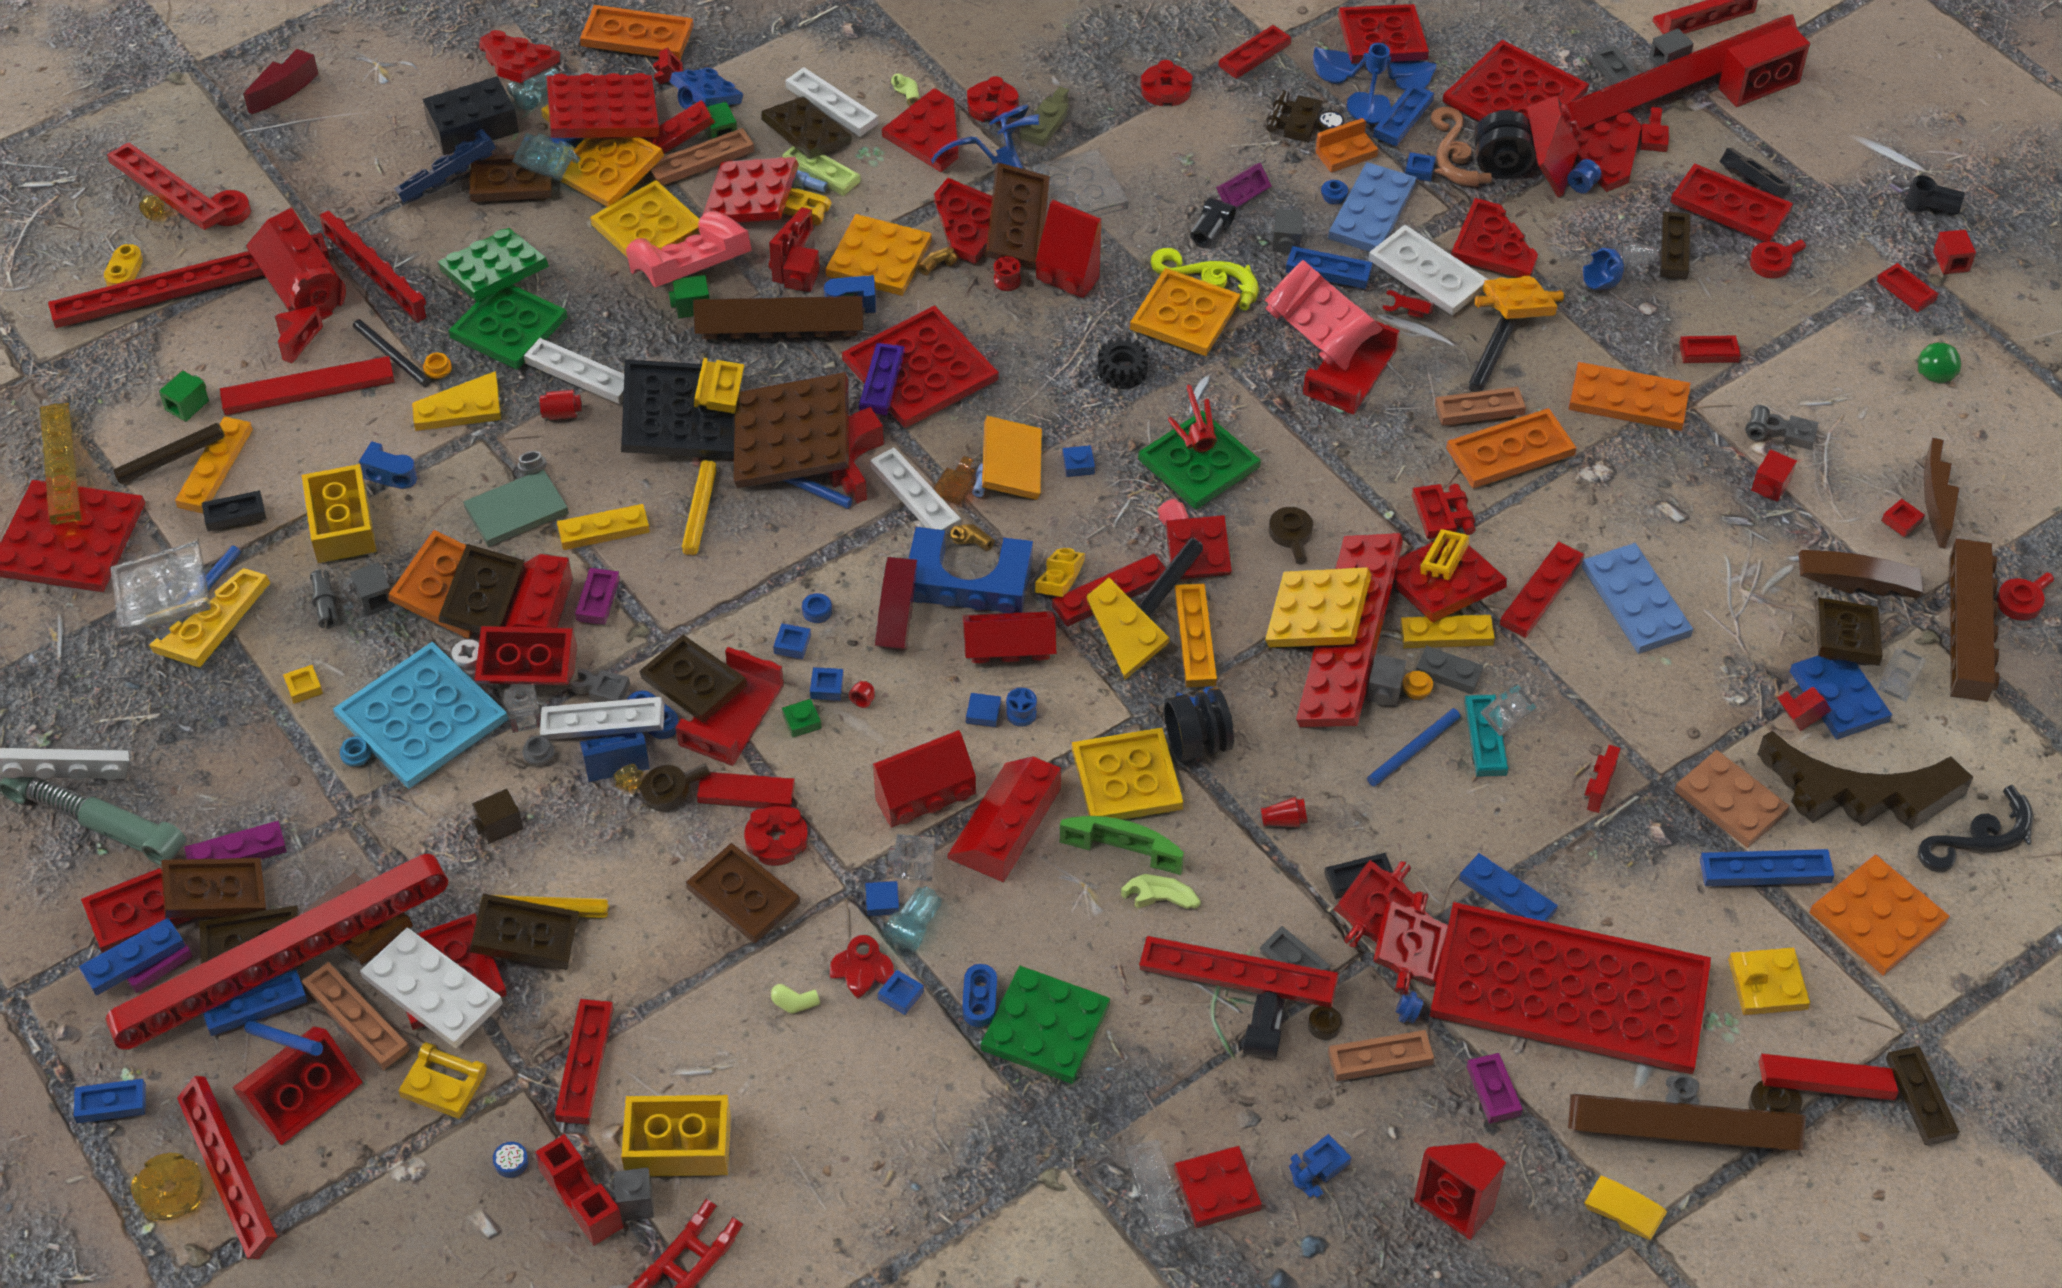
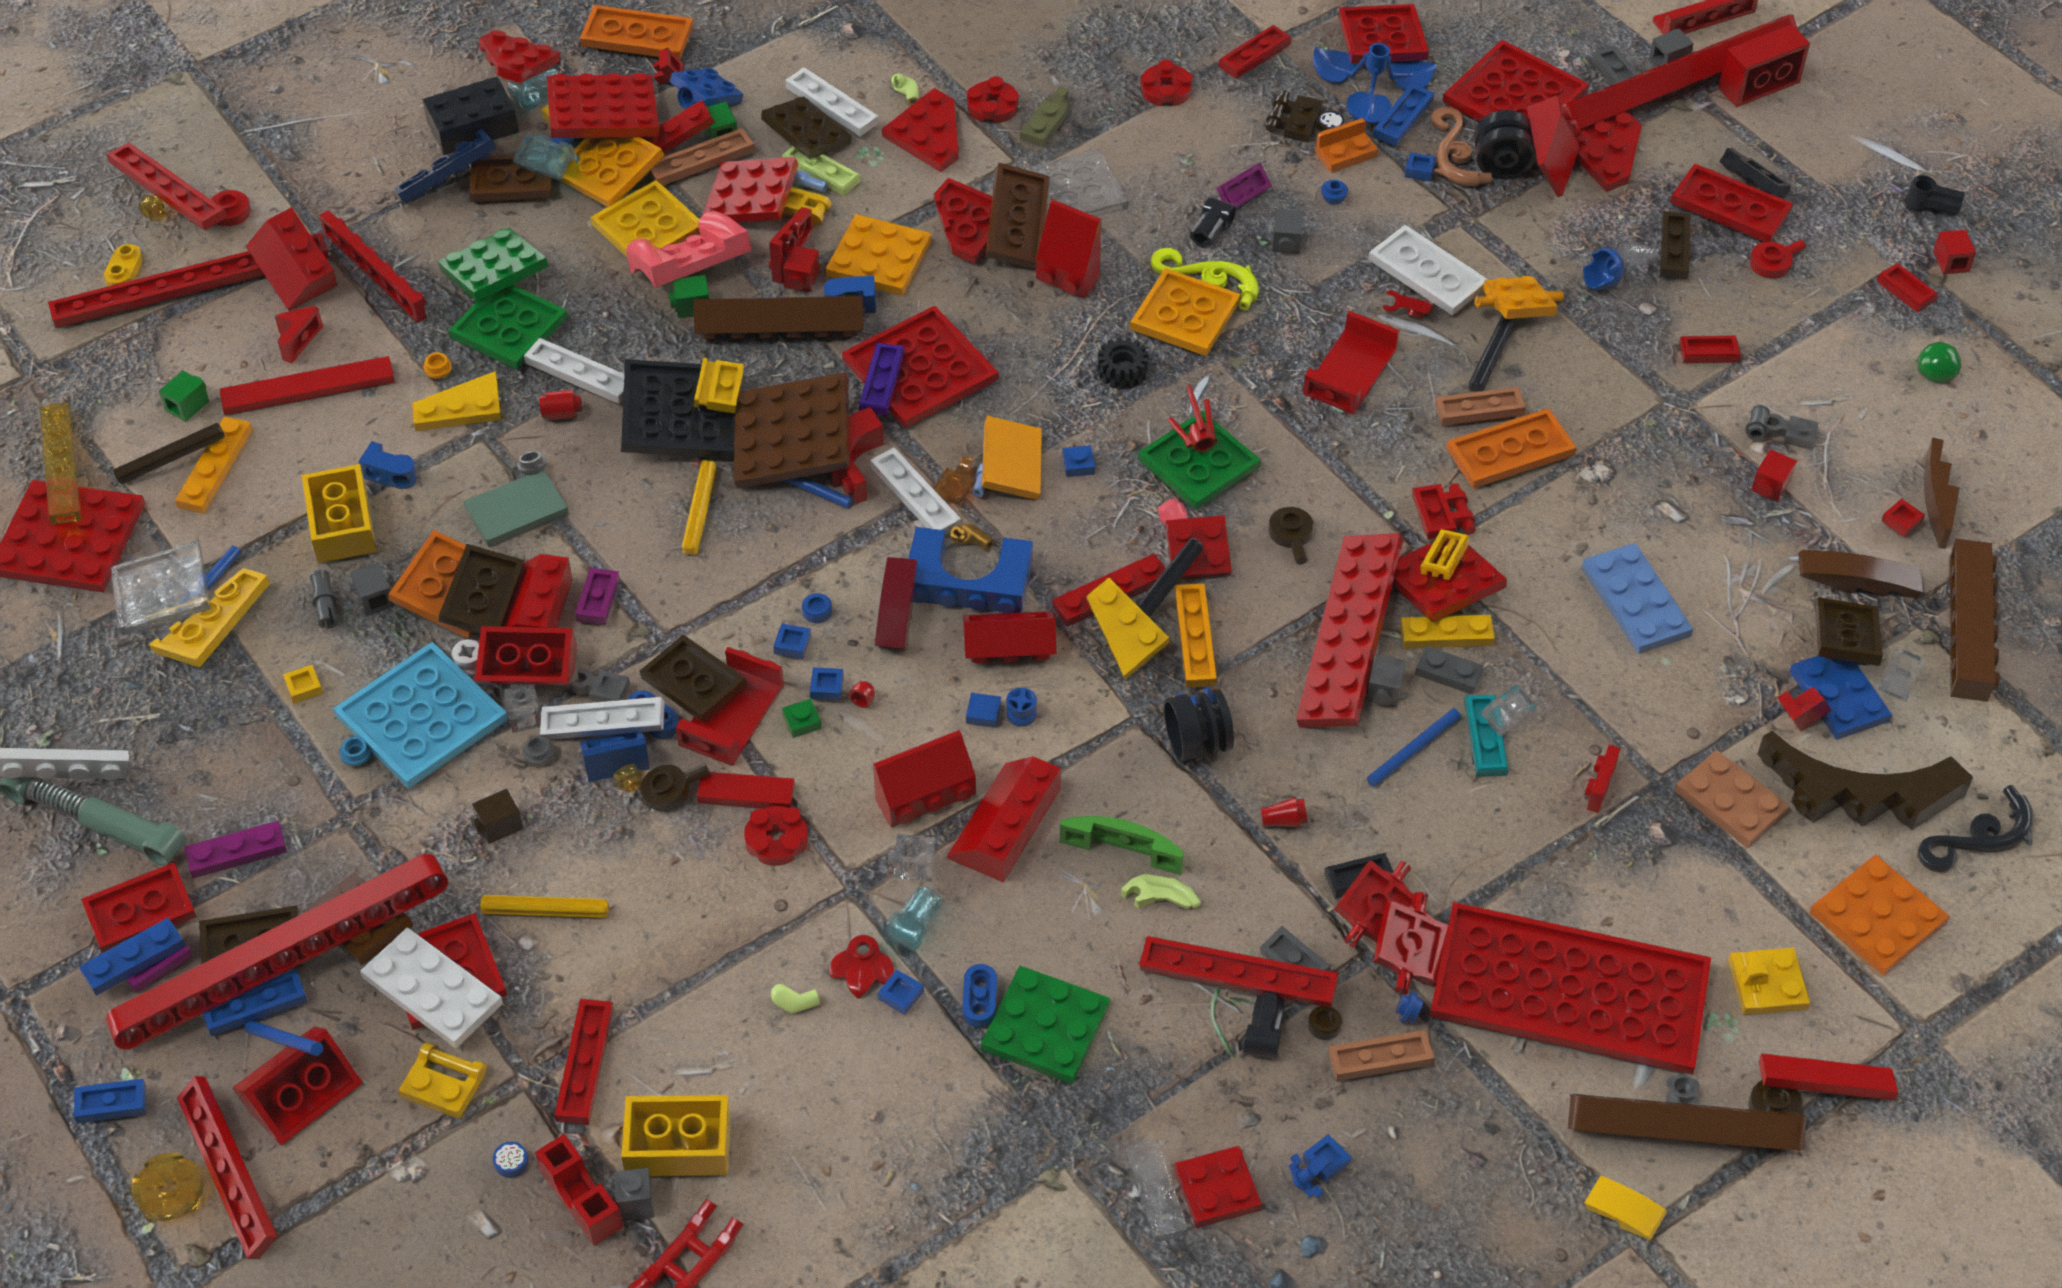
(212, 887): reddish brown plate -> none
(233, 510): black plate -> none
(281, 81): dark red slope -> none
(312, 281): red plate -> none
(355, 1016): nougat plate -> none
(390, 351): black bar -> none
(524, 931): dark brown plate -> none
(603, 526): yellow plate -> none
(743, 892): reddish brown plate -> none
(882, 898): blue tile -> none
(936, 257): pearl gold arm -> none
(1006, 154): blue plant -> none
(1007, 273): red wheel -> none
(1060, 572): yellow slope -> none
(1127, 775): yellow plate -> none
(1318, 607): yellow plate -> none
(1321, 314): coral piece -> none
(1332, 267): blue plate -> none
(1372, 207): medium blue plate -> none
(1417, 685): light orange plate -> none
(1460, 1185): red slope -> none
(1493, 241): red plate -> none
(1494, 1088): magenta plate -> none
(1506, 890): blue plate -> none
(1541, 589): red plate -> none
(1584, 176): blue wheel -> none
(1629, 396): orange plate -> none
(1654, 135): red plate -> none
(1766, 867): blue plate -> none
(1922, 1095): dark brown plate -> none
(2022, 598): red piece -> none

